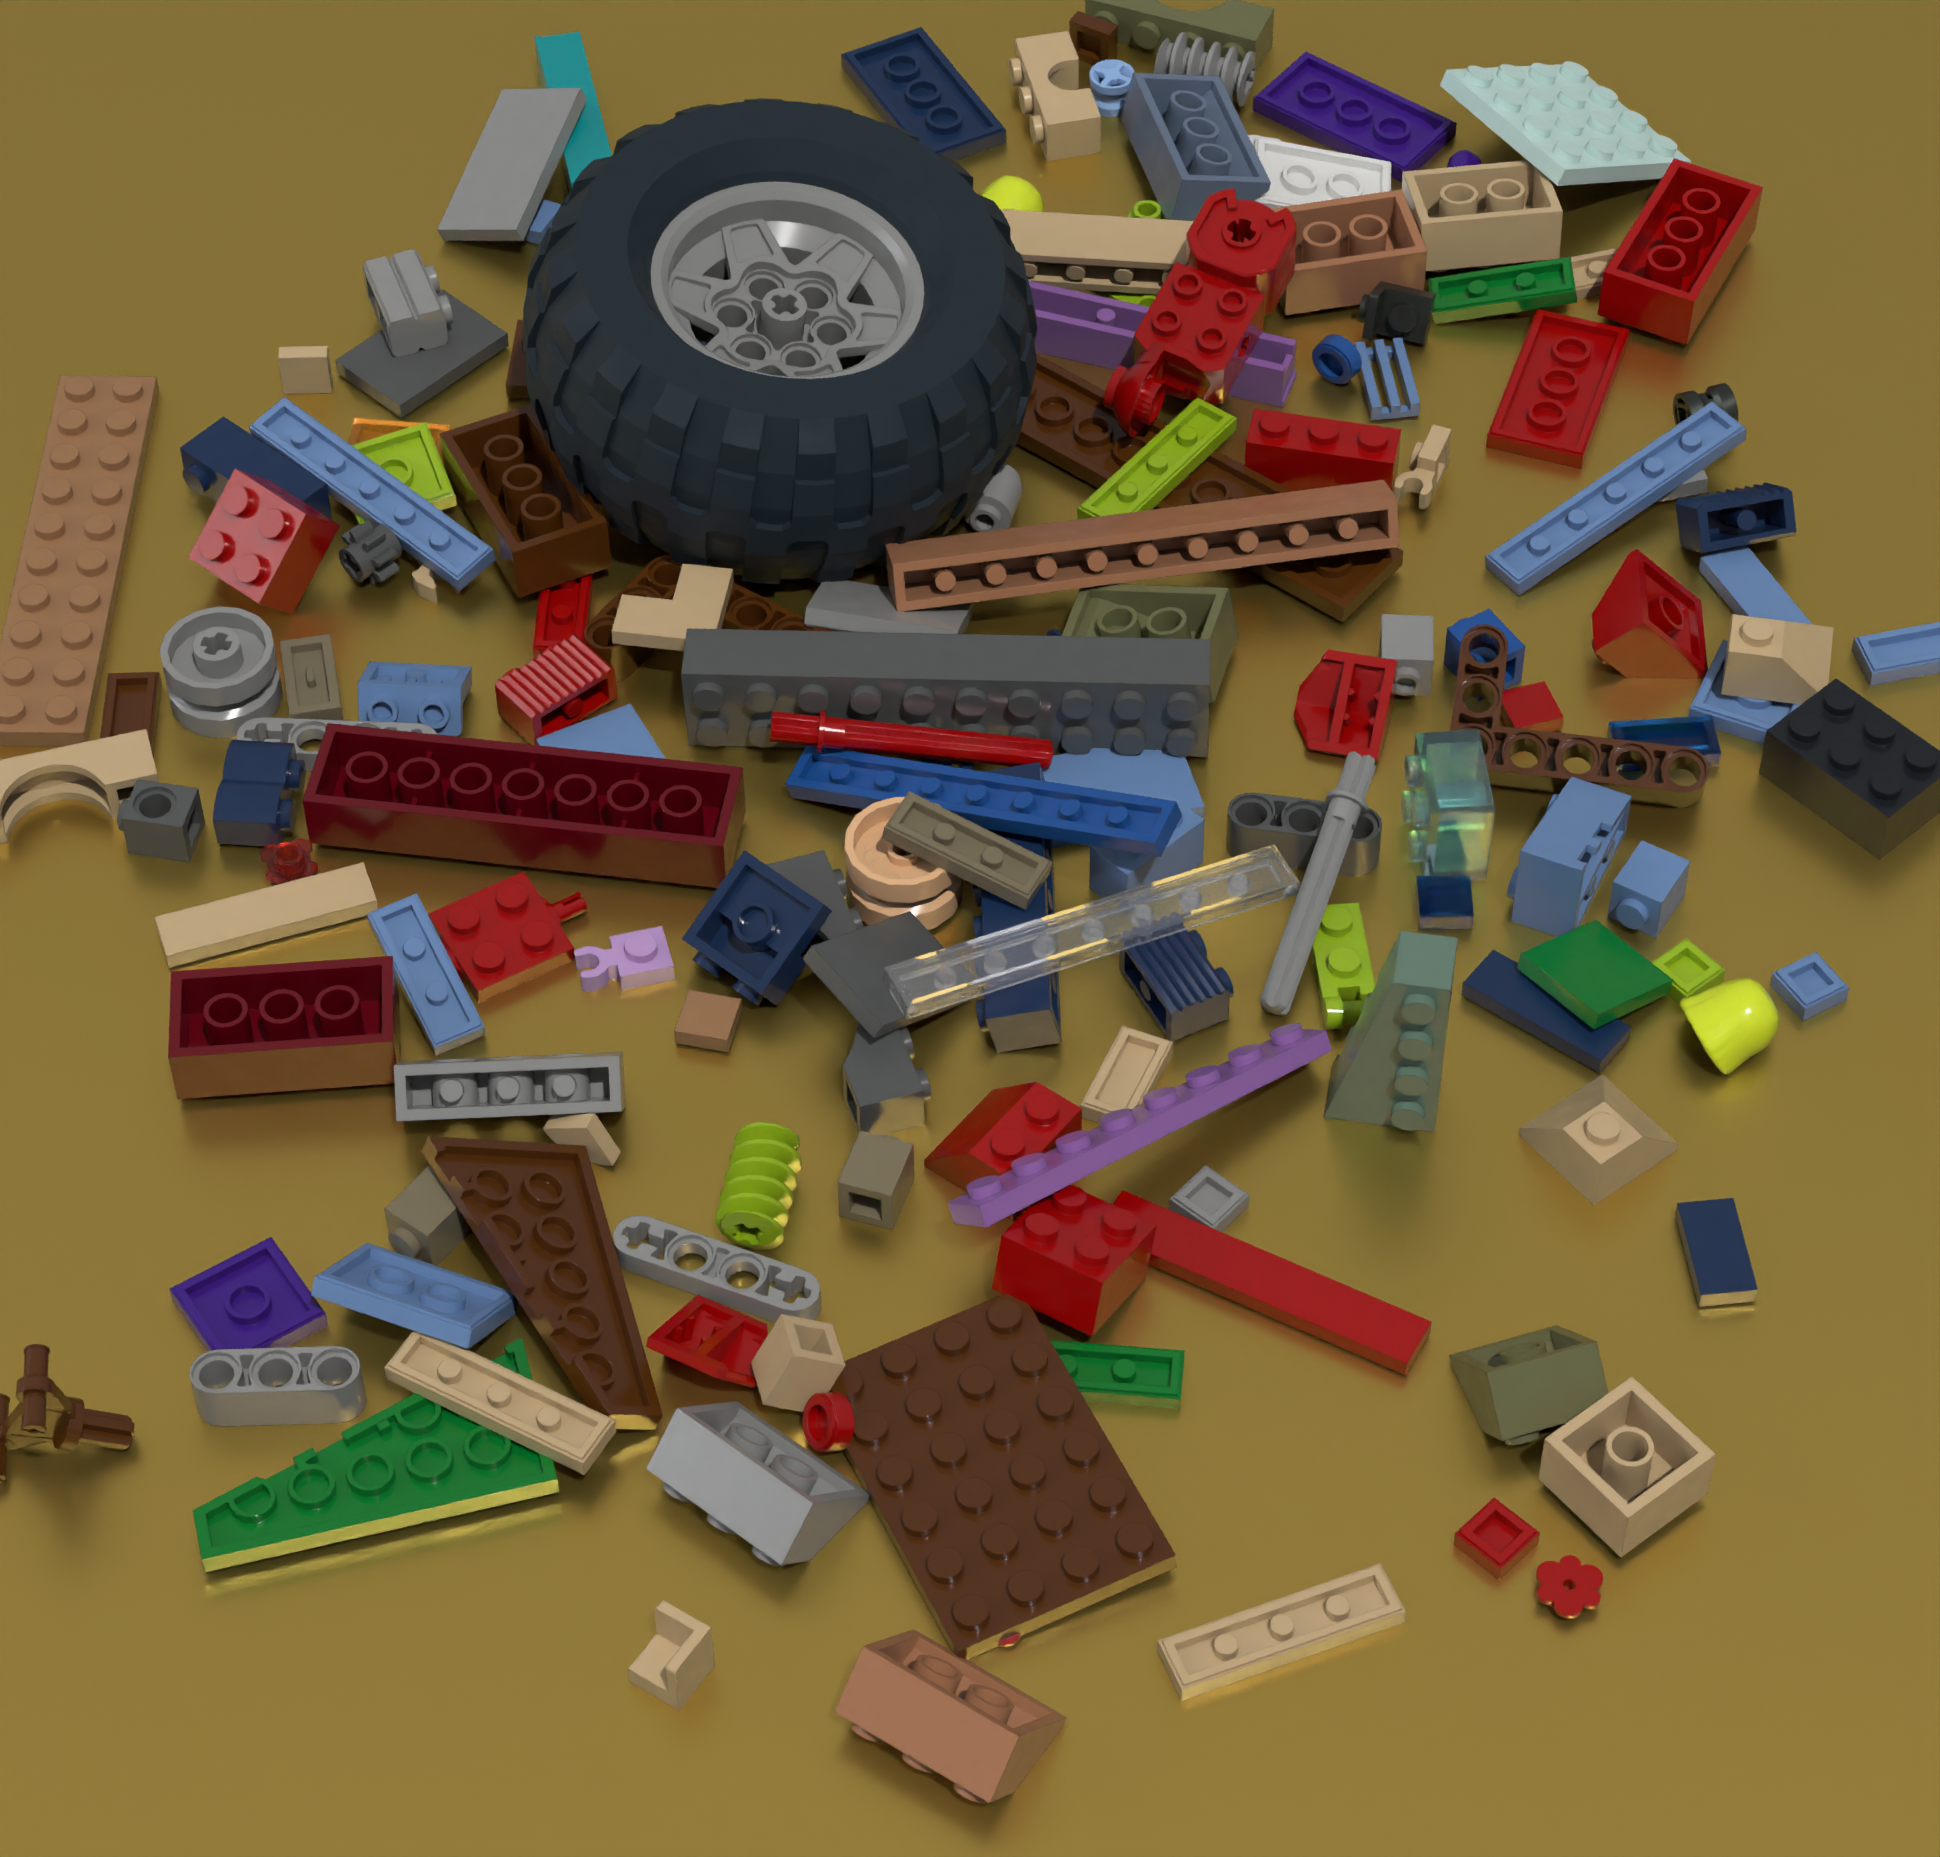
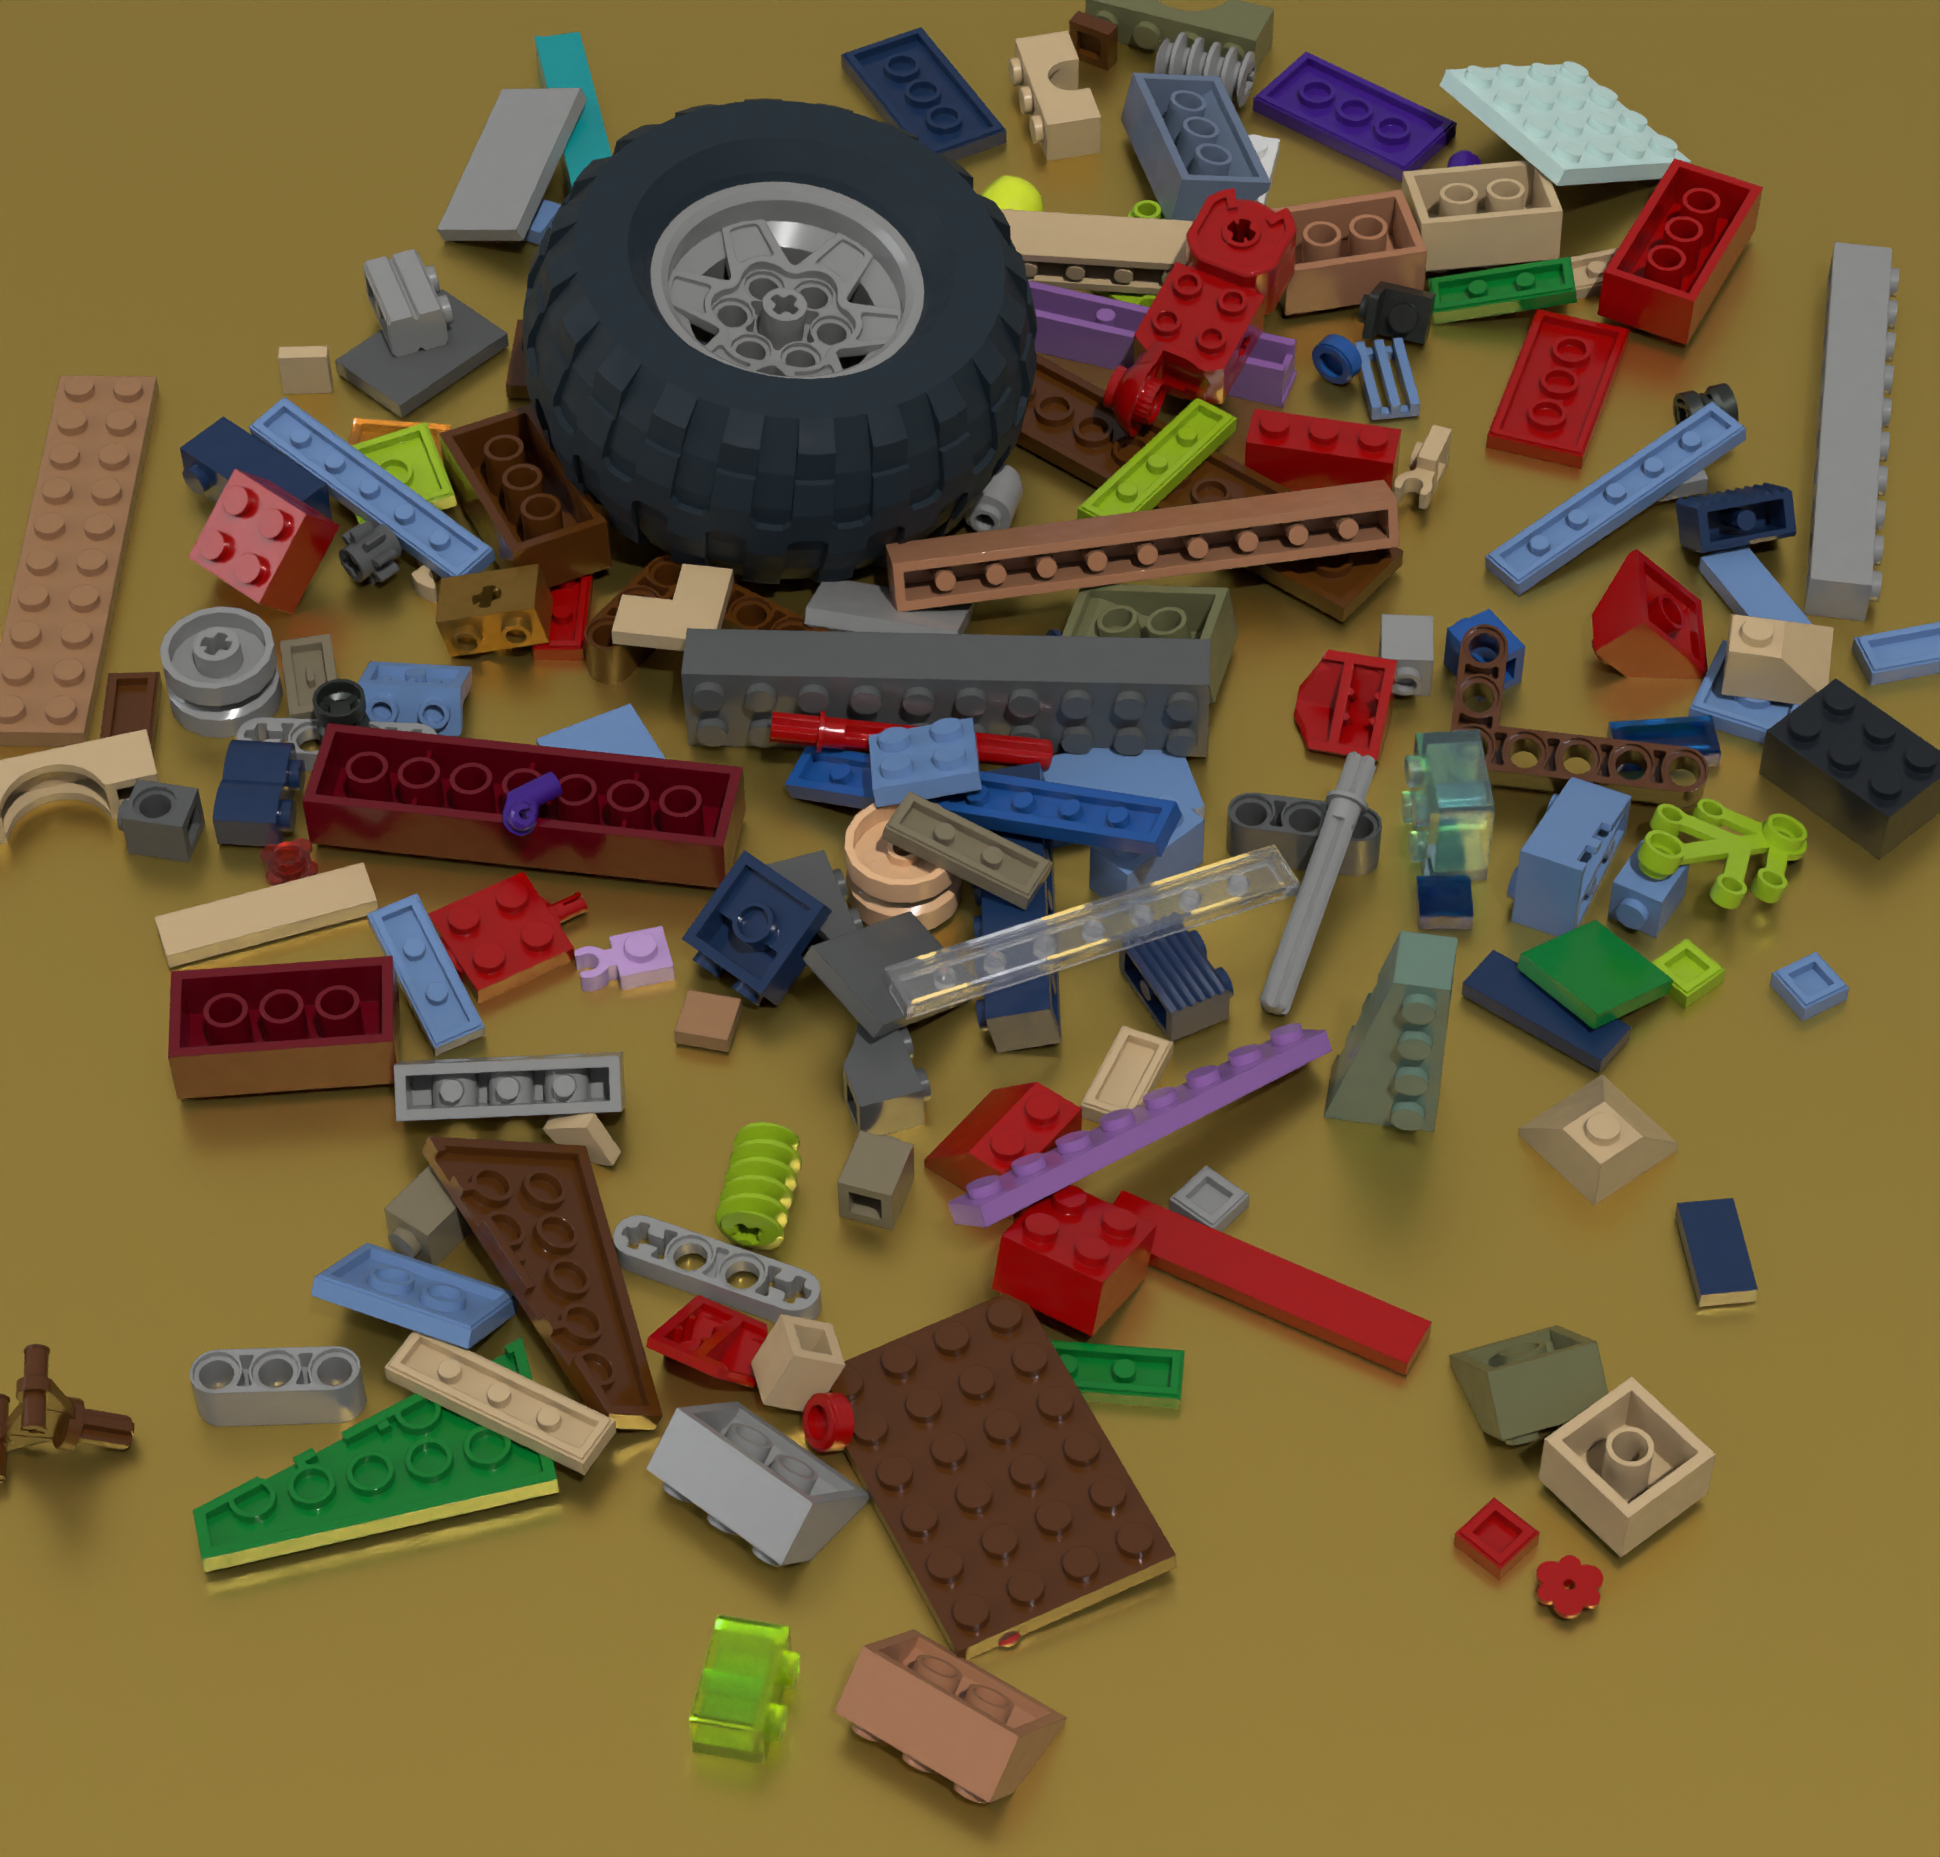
(249, 1302): dark purple tile -> none
(339, 703): none -> pearl dark grey wheel
(494, 610): none -> pearl gold brick
(523, 803): none -> dark purple arm
(555, 689): red brick -> none
(675, 1657): tan panel -> none
(743, 1689): none -> clear neon green brick
(925, 761): none -> medium blue plate
(1110, 86): light blue wheel -> none
(1281, 1631): tan tile -> none
(1314, 174): white tile -> none
(1341, 965): lime plate -> none
(1531, 708): red tile -> none
(1732, 1021): neon yellow hair -> none
(1778, 838): none -> lime plant
(1850, 433): none -> light grey brick

